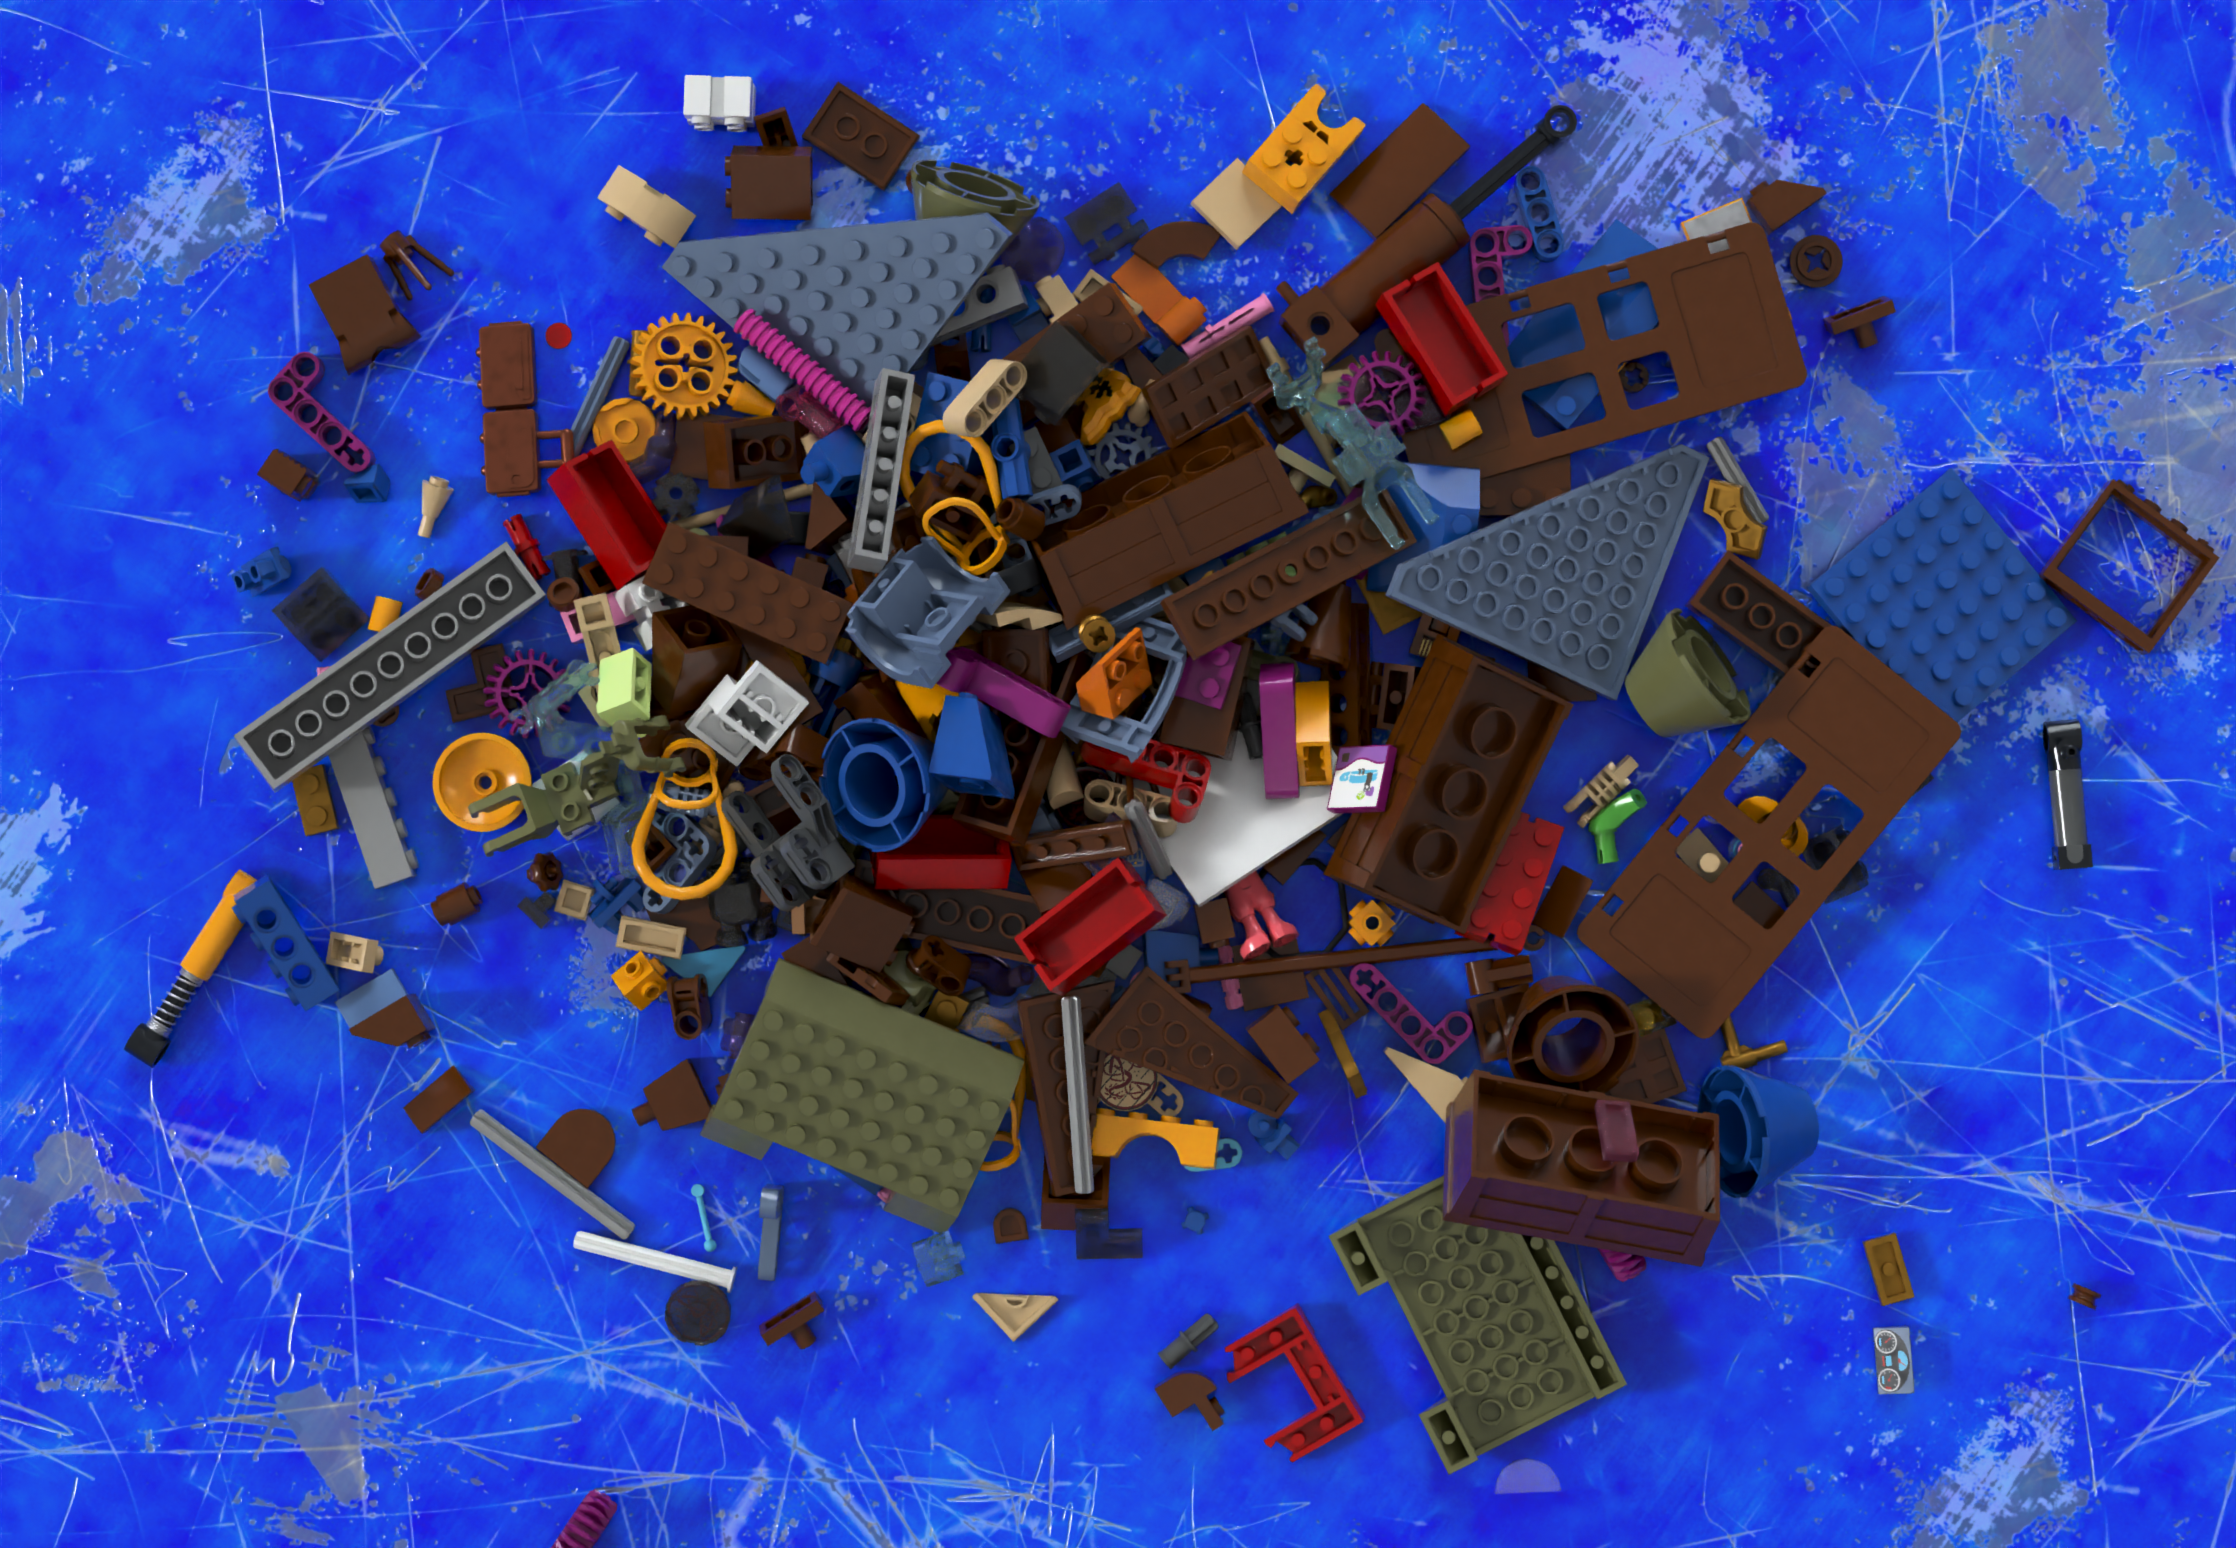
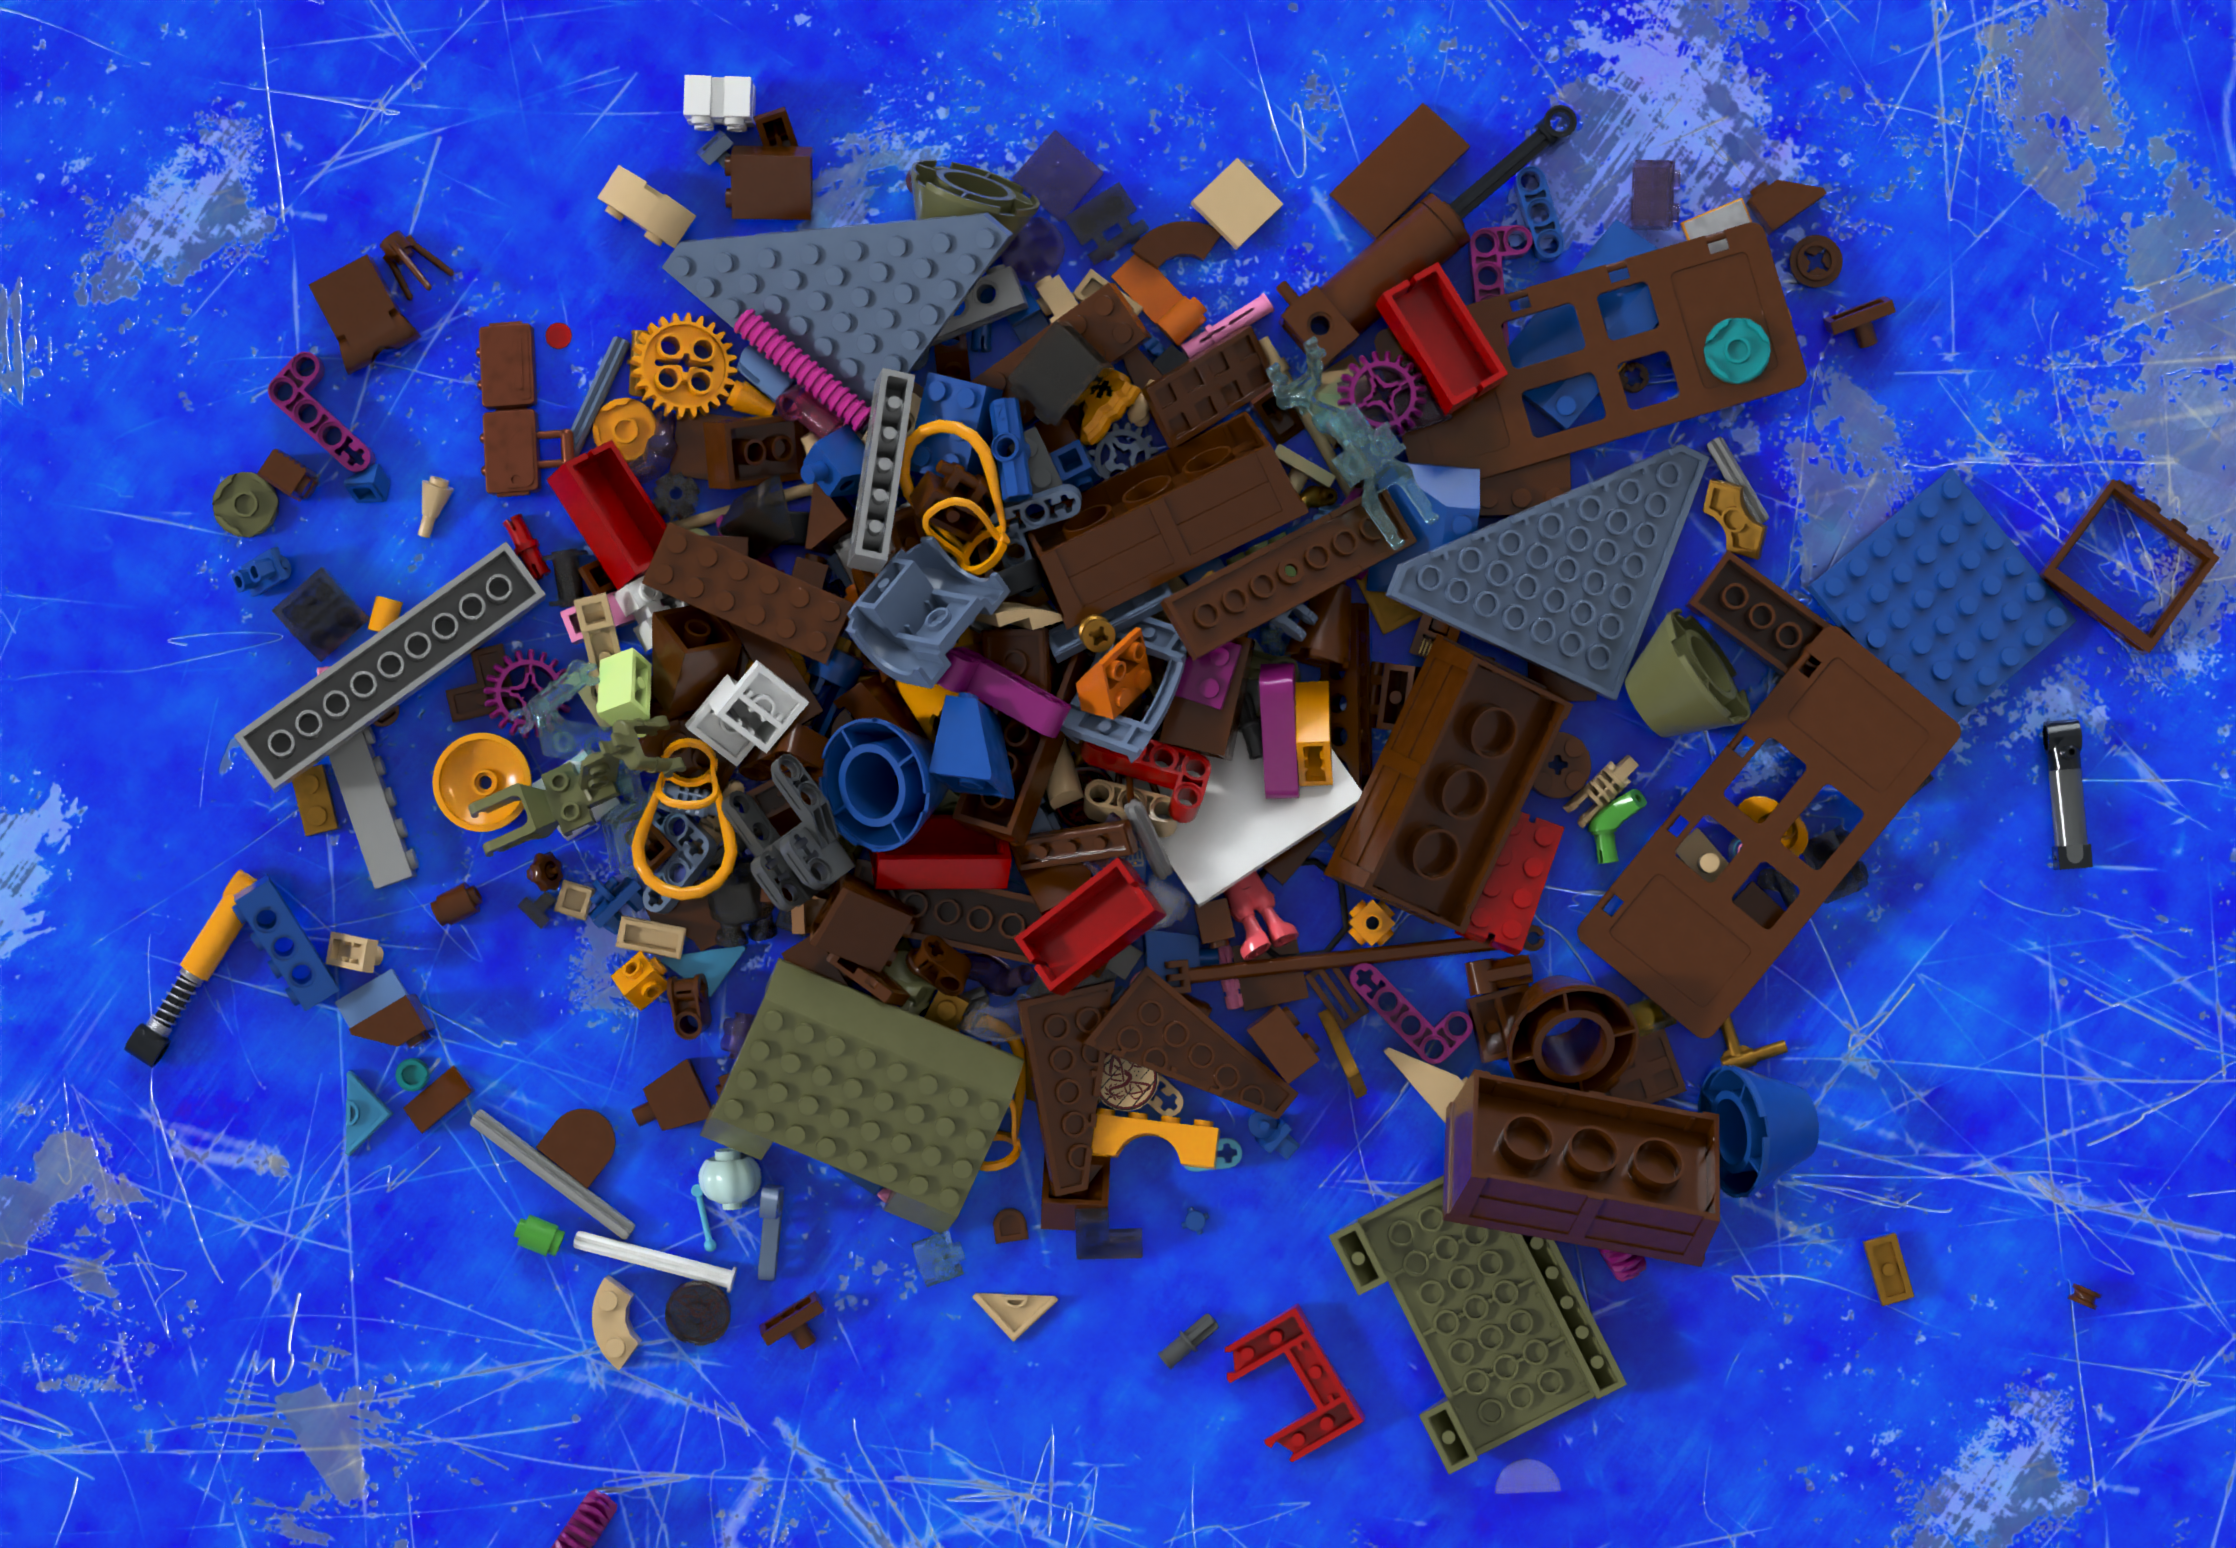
(245, 504): none -> olive tile
(363, 1113): none -> dark azure tile
(412, 1074): none -> teal tile
(429, 583): reddish brown tile -> none
(539, 1235): none -> bright green brick
(563, 593): reddish brown tile -> none
(612, 1322): none -> tan brick
(715, 149): none -> sand blue tile
(729, 1178): none -> light aqua plant
(861, 136): reddish brown tile -> none
(984, 397): tan beam -> none
(1020, 518): reddish brown brick -> none
(1058, 176): none -> clear purple tile
(1077, 1094): light grey axle -> none
(1187, 1388): reddish brown brick -> none
(1306, 144): light orange brick -> none
(1362, 779): tile -> none
(1460, 428): light orange piece -> none
(1562, 902): reddish brown slope -> none
(1573, 775): none -> reddish brown brick
(1616, 1131): clear pink tile -> none
(1654, 195): none -> clear purple brick
(1737, 350): none -> teal tile
(1893, 1360): slope -> none

